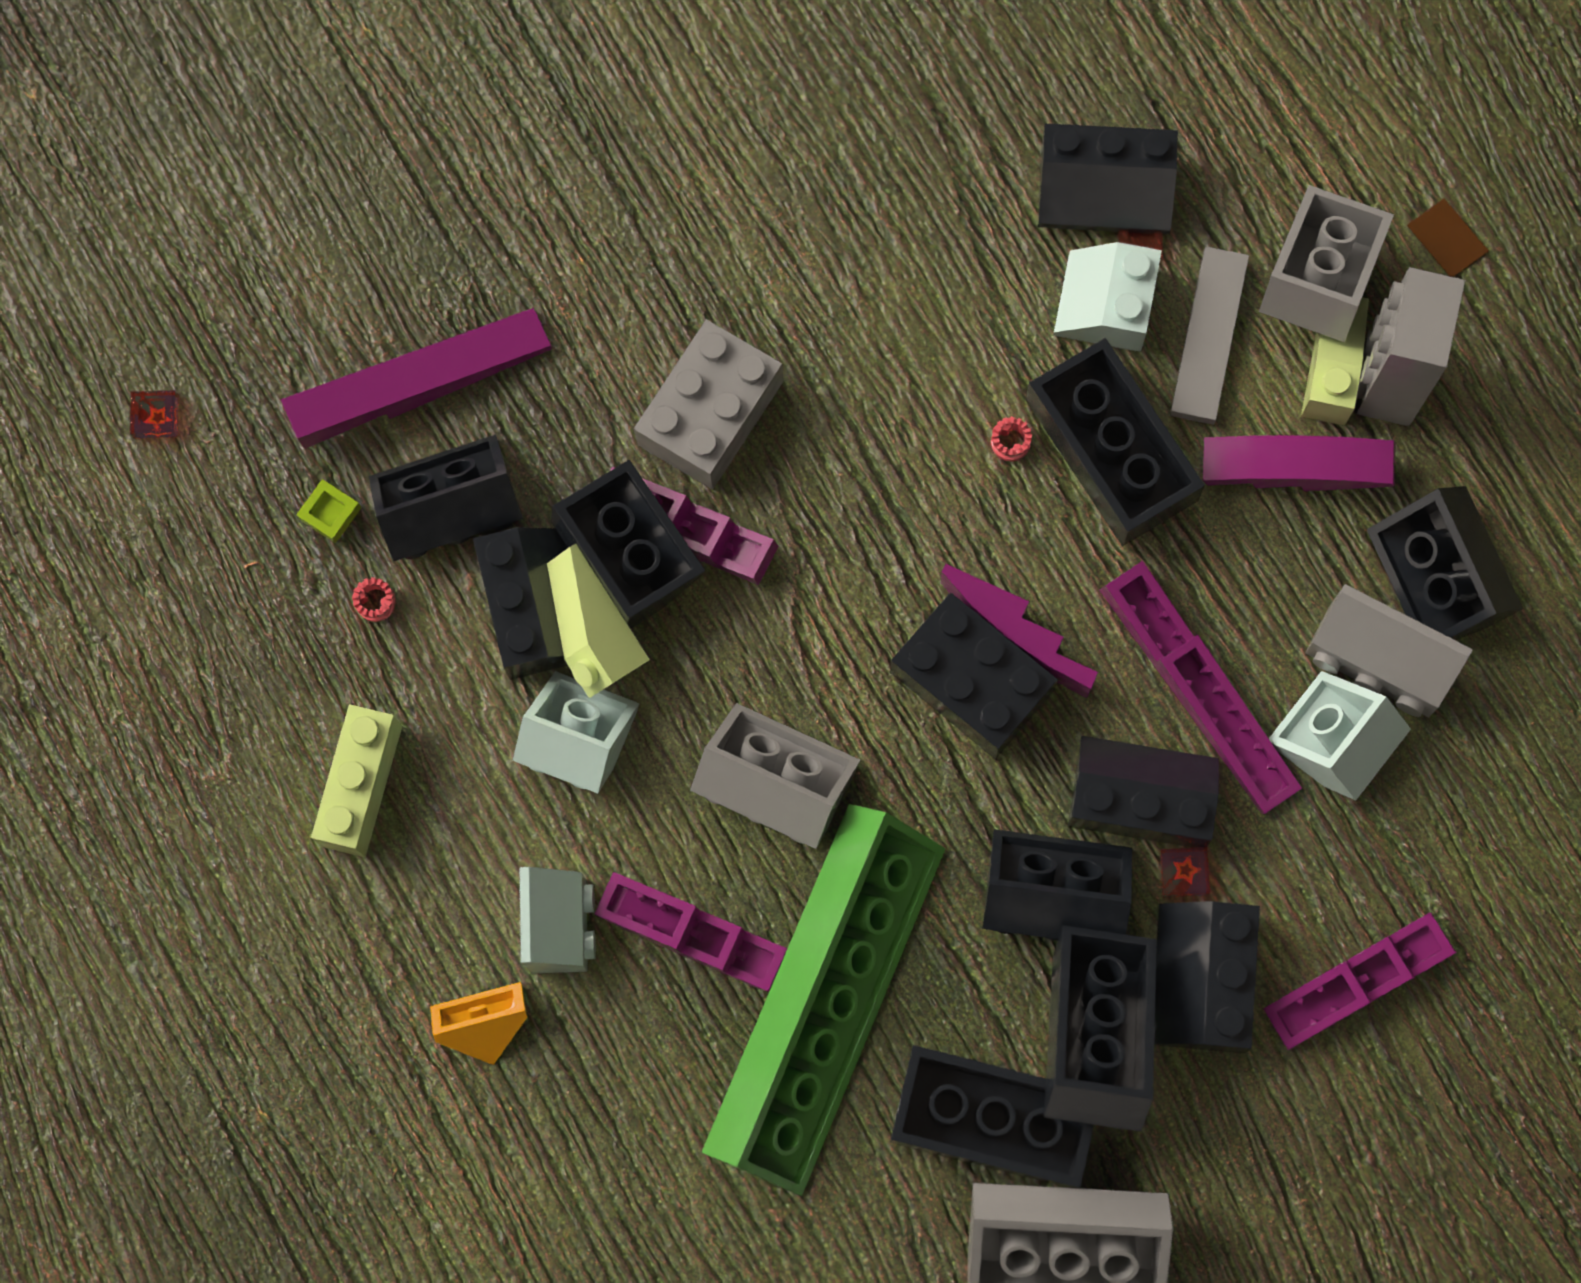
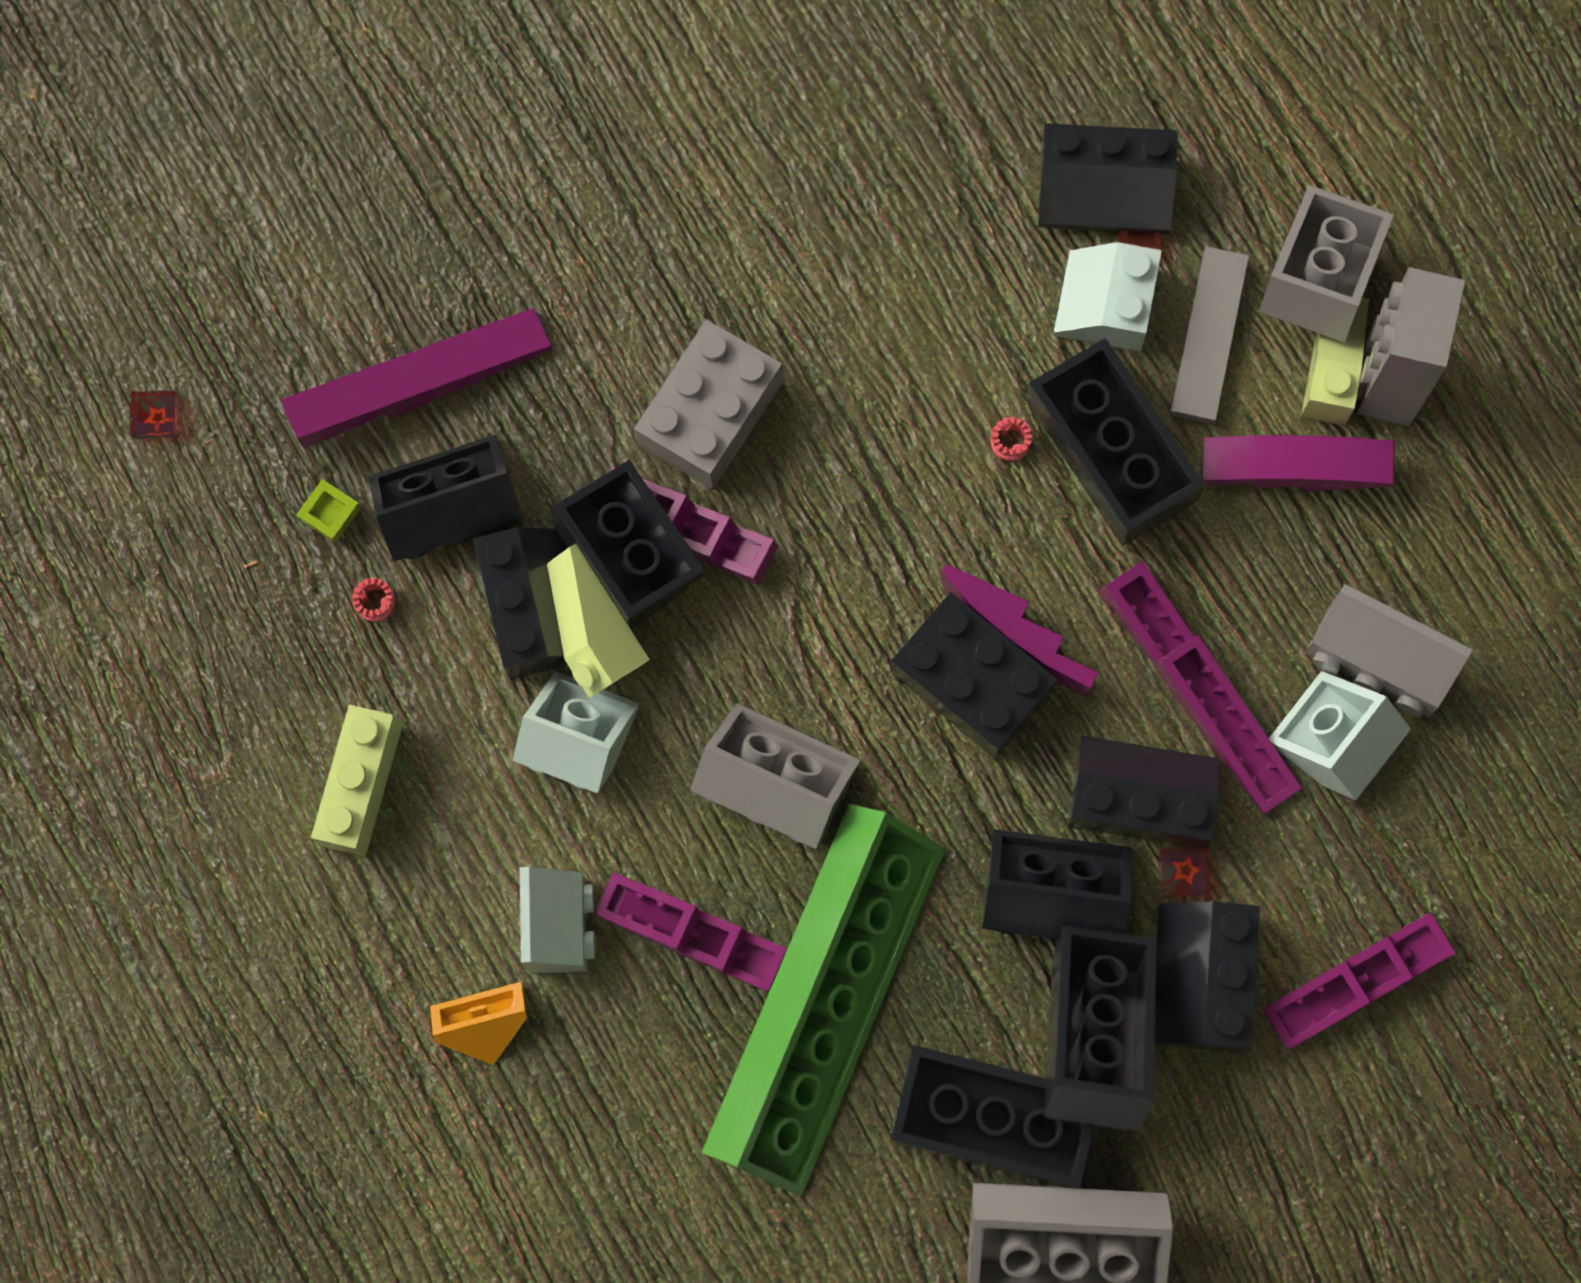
(1445, 564): black slope -> none
(1447, 238): reddish brown sticker -> none

